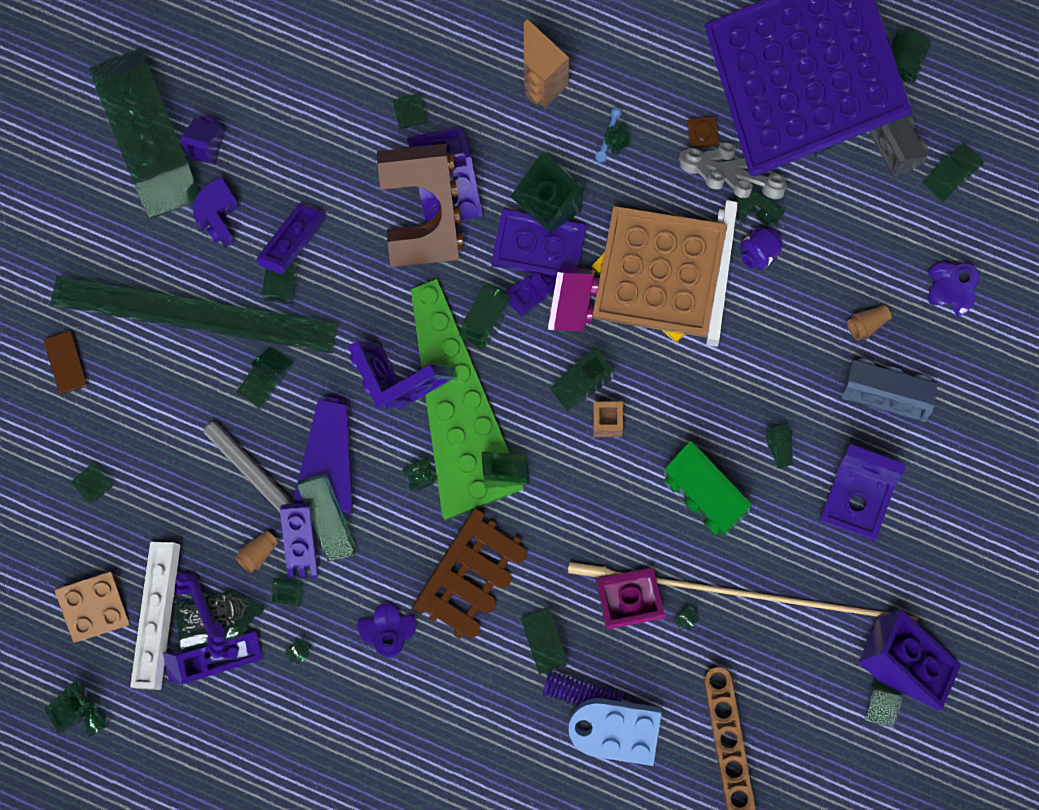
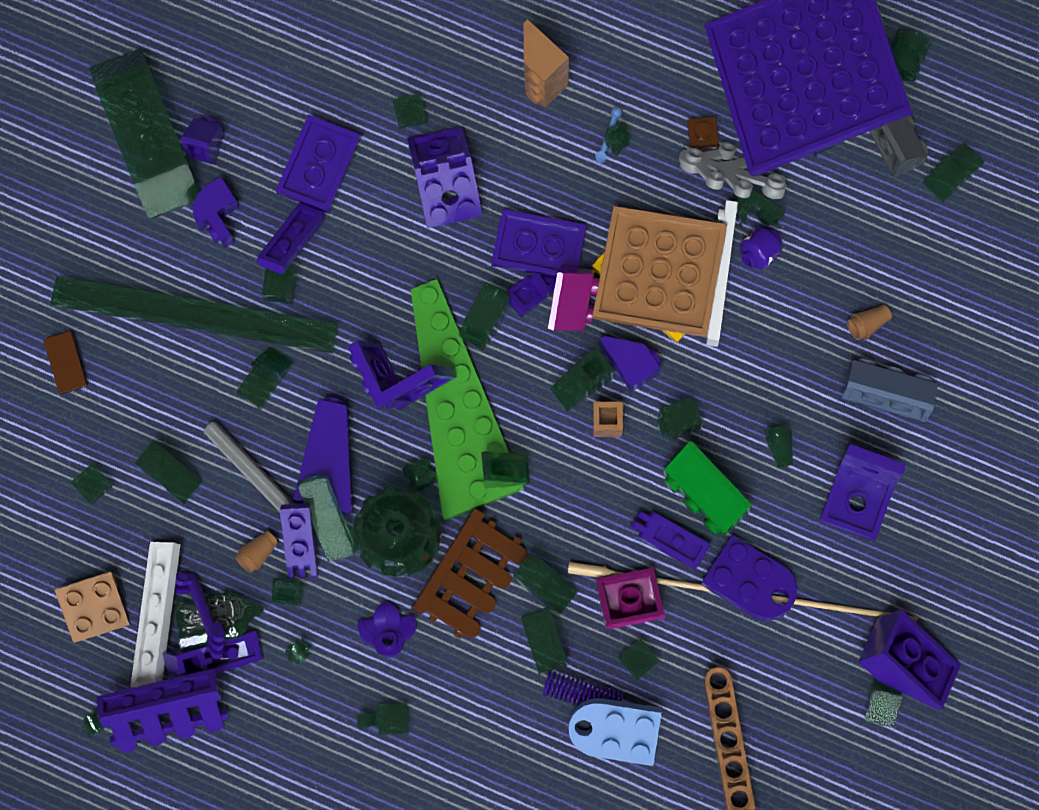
(70, 707): clear green slope -> none
(158, 698): none -> dark purple fence
(168, 472): none -> clear green slope
(318, 164): none -> dark purple plate
(391, 719): none -> clear green plate
(403, 553): none -> clear green wheel
(428, 169): arch -> none
(545, 583): none -> clear green slope
(549, 193): clear green slope -> none
(631, 361): none -> dark purple slope
(638, 659): none -> clear green plate
(671, 539): none -> dark purple hinge
(679, 419): none -> clear green brick
(686, 618): clear green plate -> none
(749, 580): none -> dark purple plate
(950, 289): dark purple plate -> none

